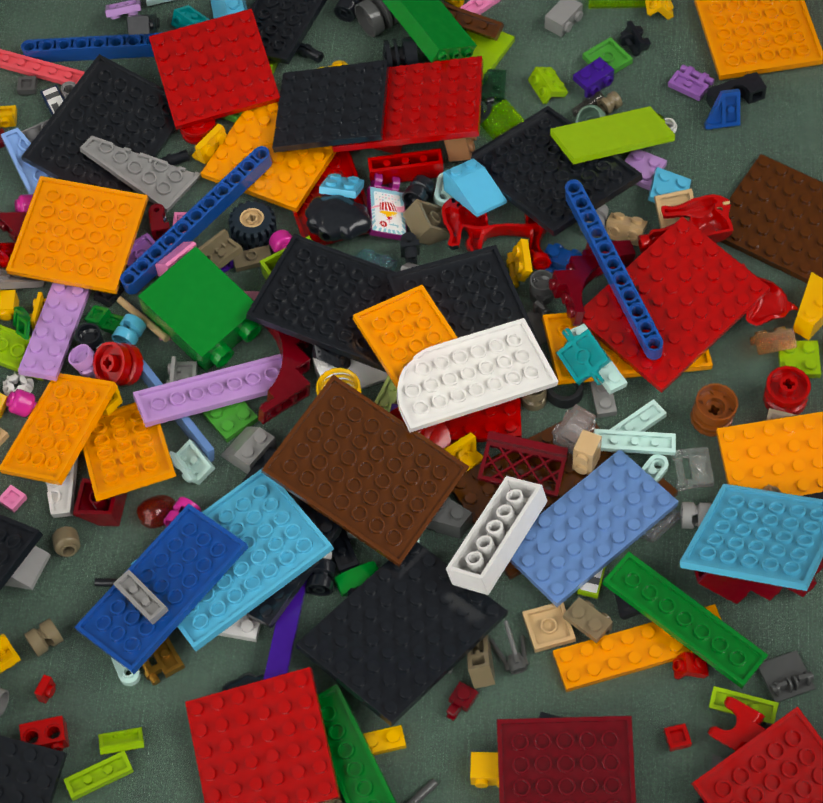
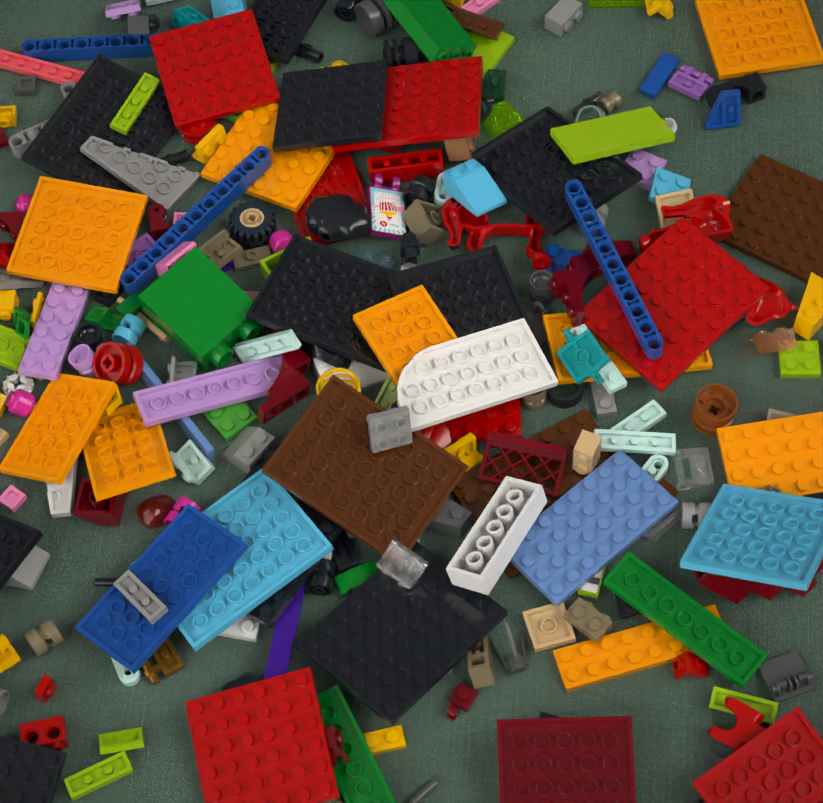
(16, 145): light blue wing -> none
(52, 98): slope -> none
(66, 541): dark tan head -> none
(130, 305): none -> green slope
(135, 103): none -> lime tile
(267, 346): none -> light aqua plate
(335, 740): none -> dark red plate
(344, 186): medium azure plate -> none
(389, 429): none -> light grey plate
(402, 564): none -> clear bracket
(484, 769): yellow brick -> none
(519, 262): yellow plate -> none
(547, 84): lime bracket -> none
(573, 423): clear brick -> none
(594, 77): dark purple bracket -> none
(610, 53): bright green plate -> none
(625, 228): tan bracket -> none
(633, 38): black hips -> none
(659, 75): none -> blue tile
(677, 737): red plate -> none
(787, 390): red wheel -> none

